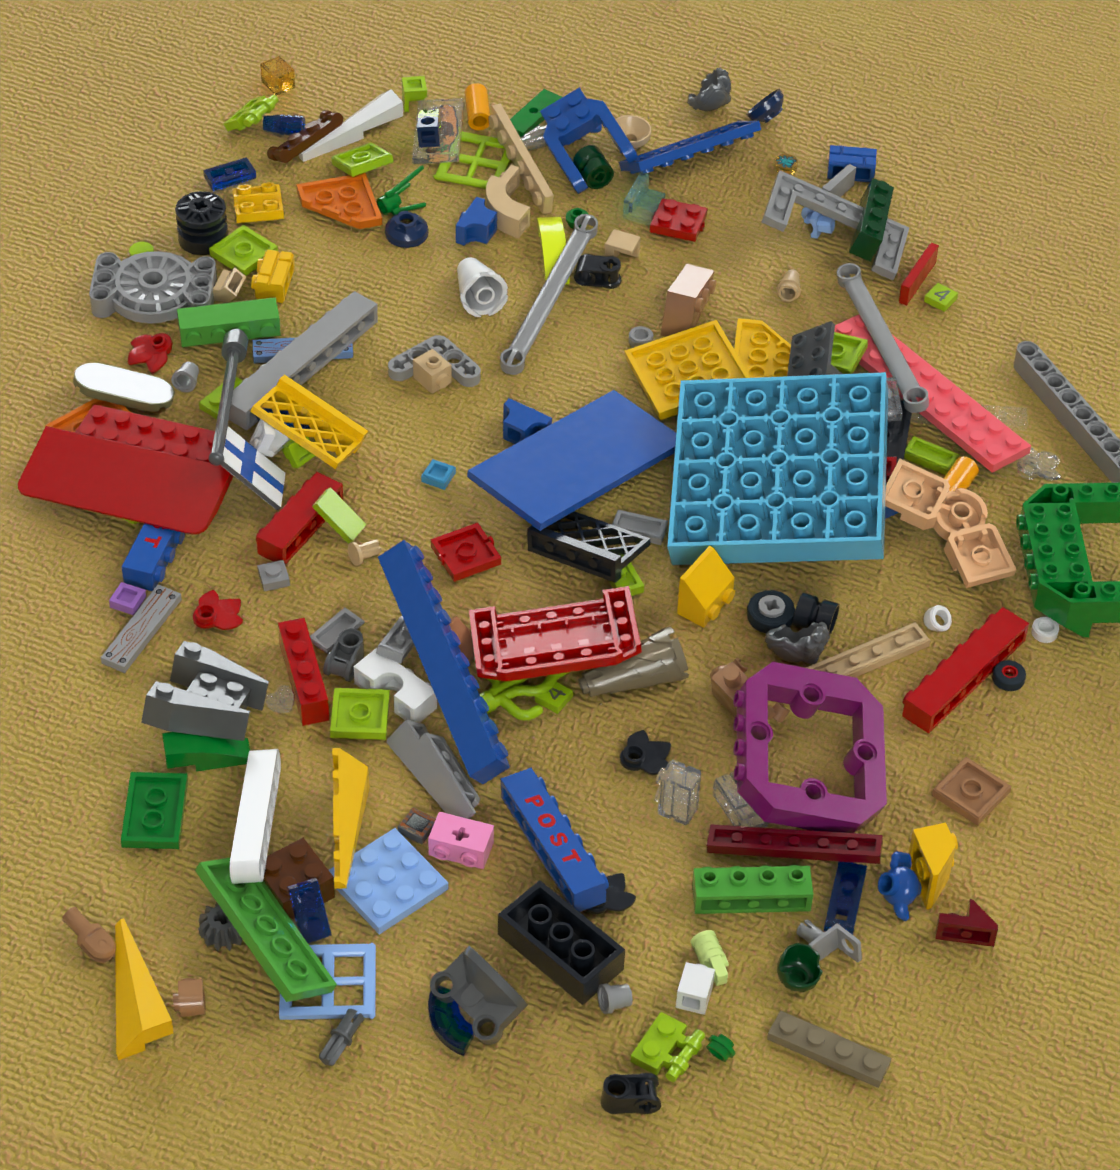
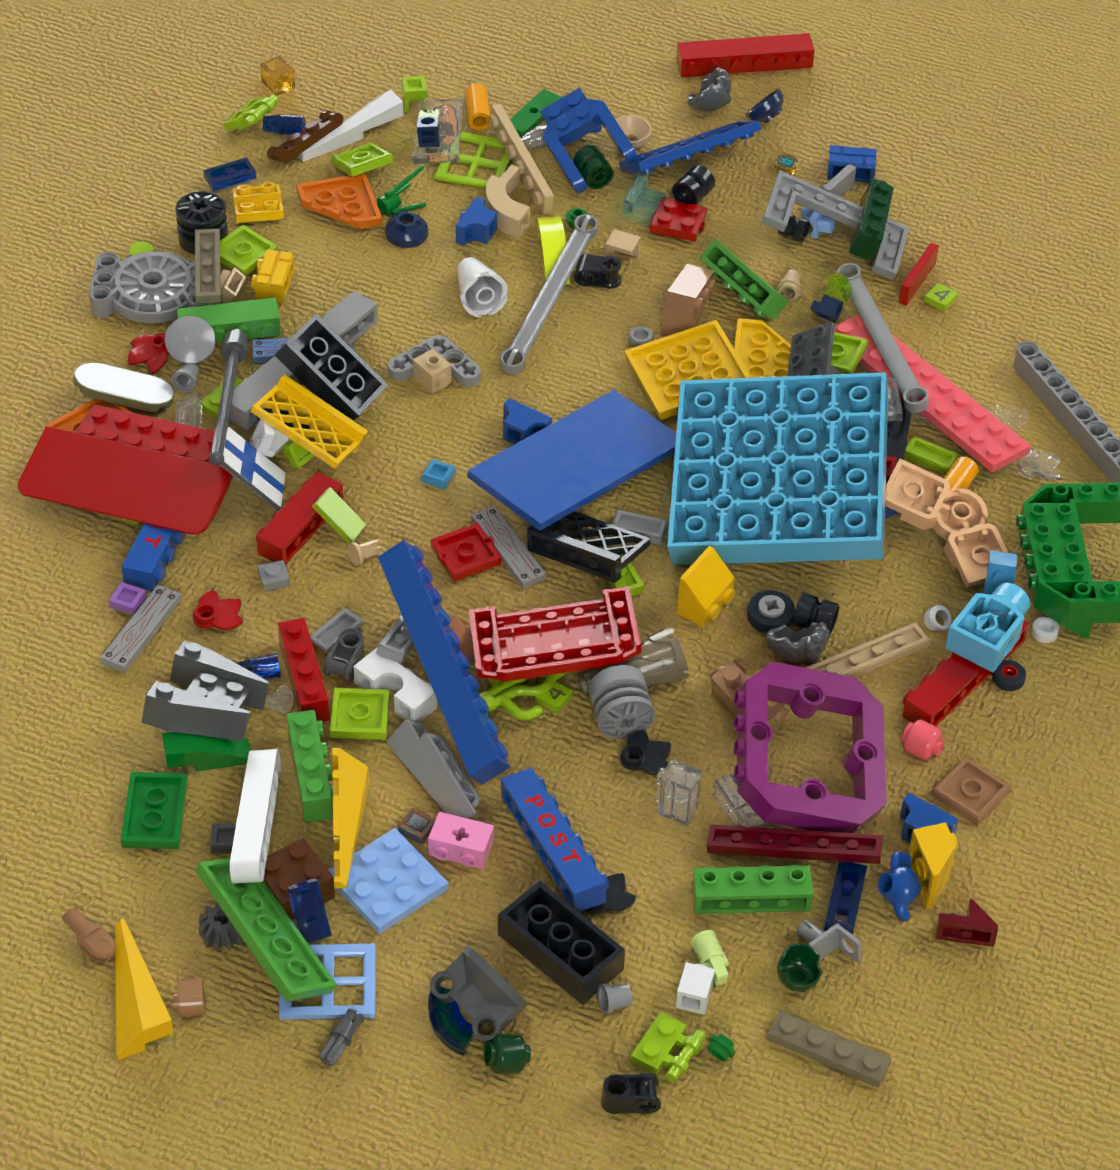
(189, 410): none -> clear tile
(190, 340): none -> light grey dish
(207, 266): none -> dark tan plate
(222, 838): none -> dark grey tile
(263, 666): none -> clear blue hinge
(309, 765): none -> bright green brick
(331, 368): none -> black brick
(507, 1054): none -> dark green head
(509, 546): none -> light grey tile
(621, 701): none -> light grey wheel
(694, 185): none -> black wheel
(744, 279): none -> bright green brick
(745, 54): none -> red brick
(796, 228): none -> black wheel
(833, 299): none -> leg
(921, 814): none -> blue brick
(922, 740): none -> coral head
(989, 626): none -> medium azure brick
(1000, 570): none -> dark azure brick

